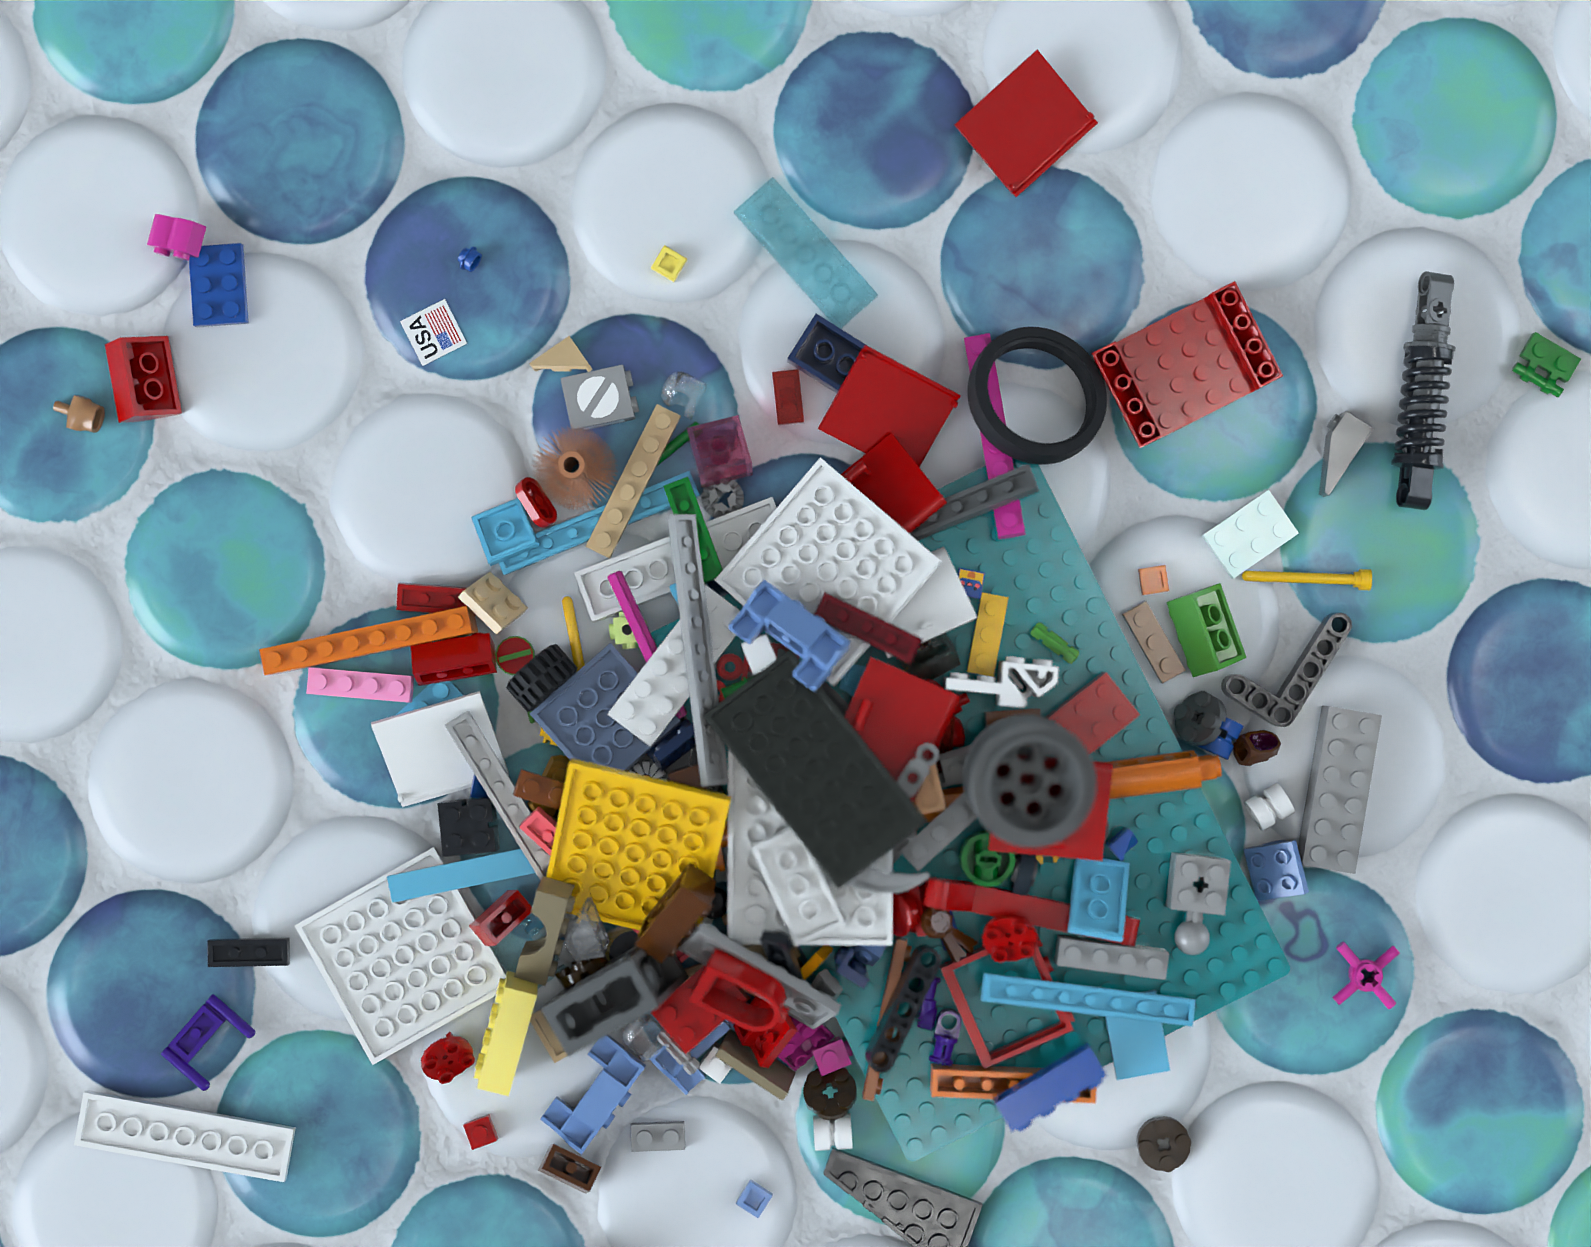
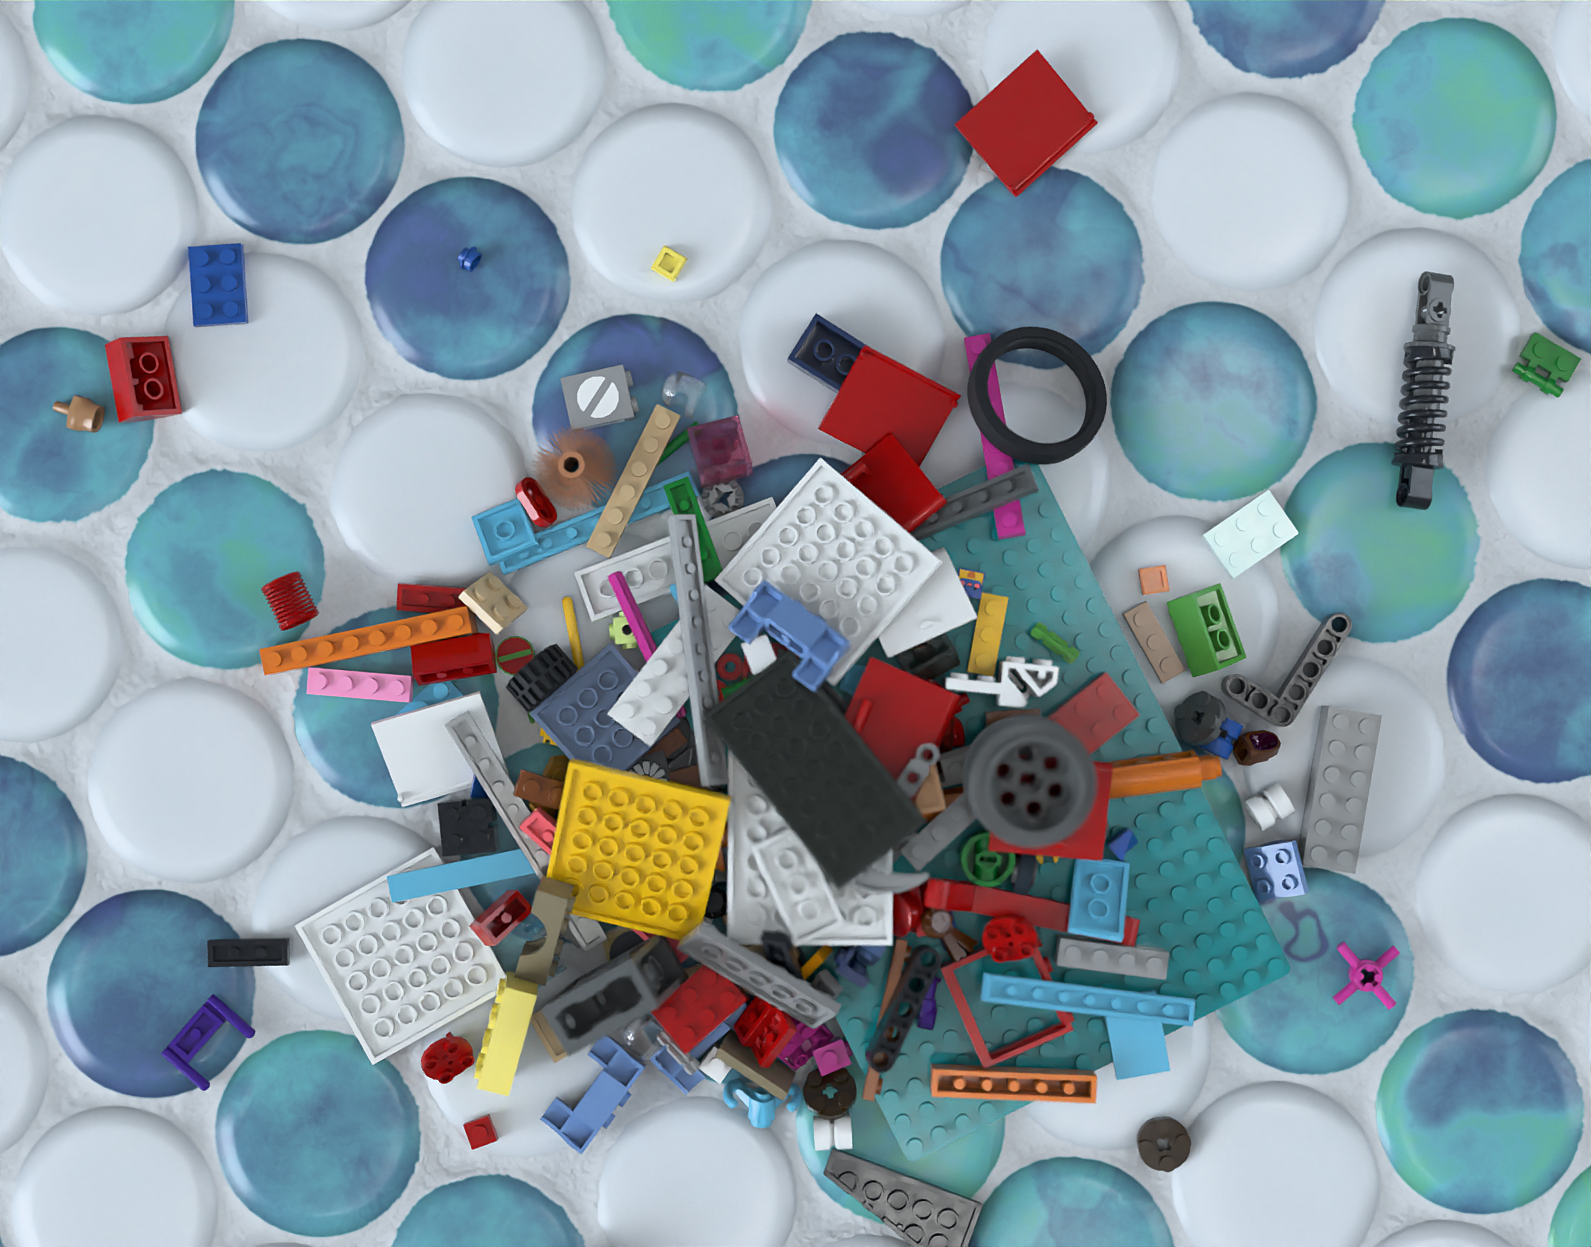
(176, 237): dark pink brick -> none
(184, 1136): white plate -> none
(290, 609): none -> red piece
(433, 332): sticker -> none
(561, 357): tan tile -> none
(569, 1168): reddish brown brick -> none
(570, 976): dark brown plate -> none
(587, 934): clear slope -> none
(658, 1136): light grey plate -> none
(673, 745): dark blue bracket -> none
(676, 913): reddish brown brick -> none
(732, 1008): red window -> none
(754, 1198): medium blue plate -> none
(759, 1101): none -> medium azure piece
(788, 397): clear red tile -> none
(805, 253): clear light blue plate -> none
(868, 628): dark red tile -> none
(945, 1037): dark purple connector -> none
(1050, 1087): blue brick -> none
(1187, 365): red slope -> none
(1211, 897): light grey brick -> none
(1340, 448): slope -> none
(1360, 579): yellow piece -> none

